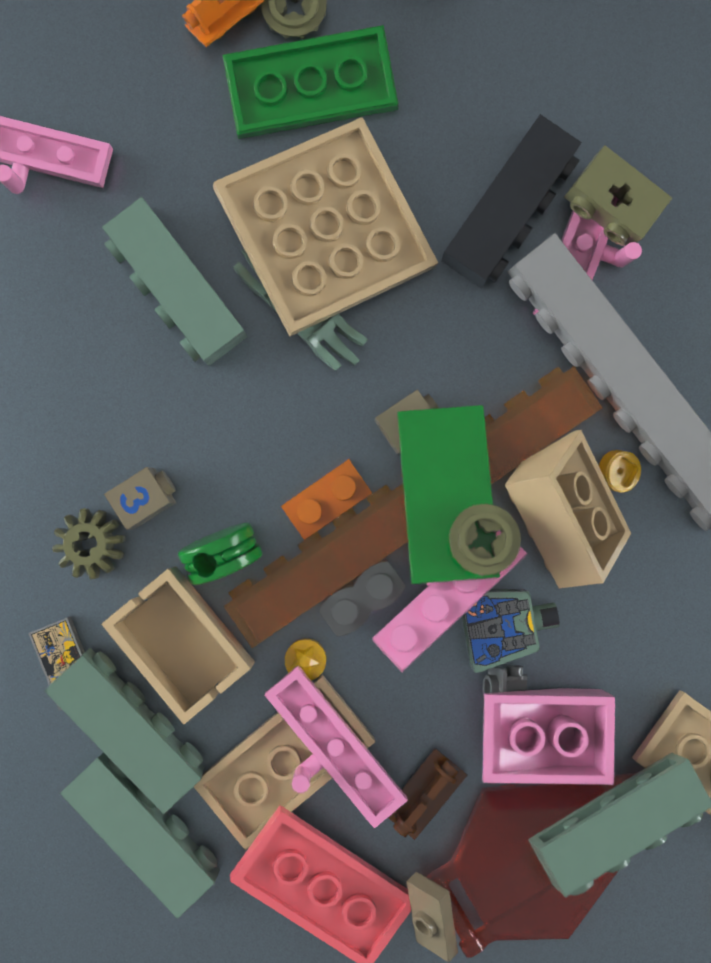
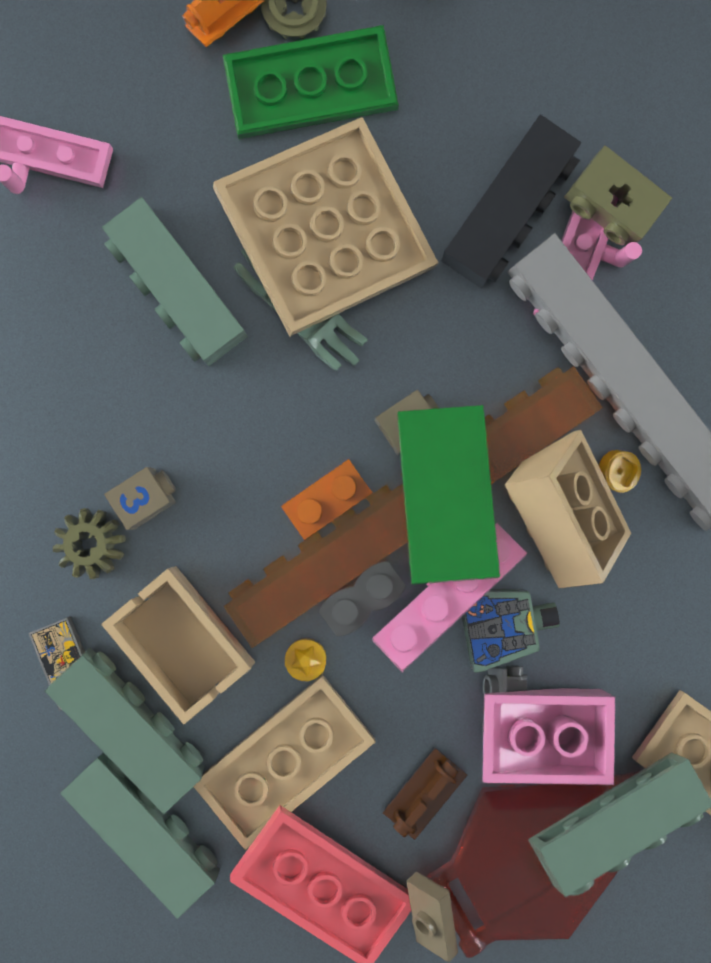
(220, 554): green head -> none
(333, 748): bright pink plate -> none
(490, 519): olive gear -> none

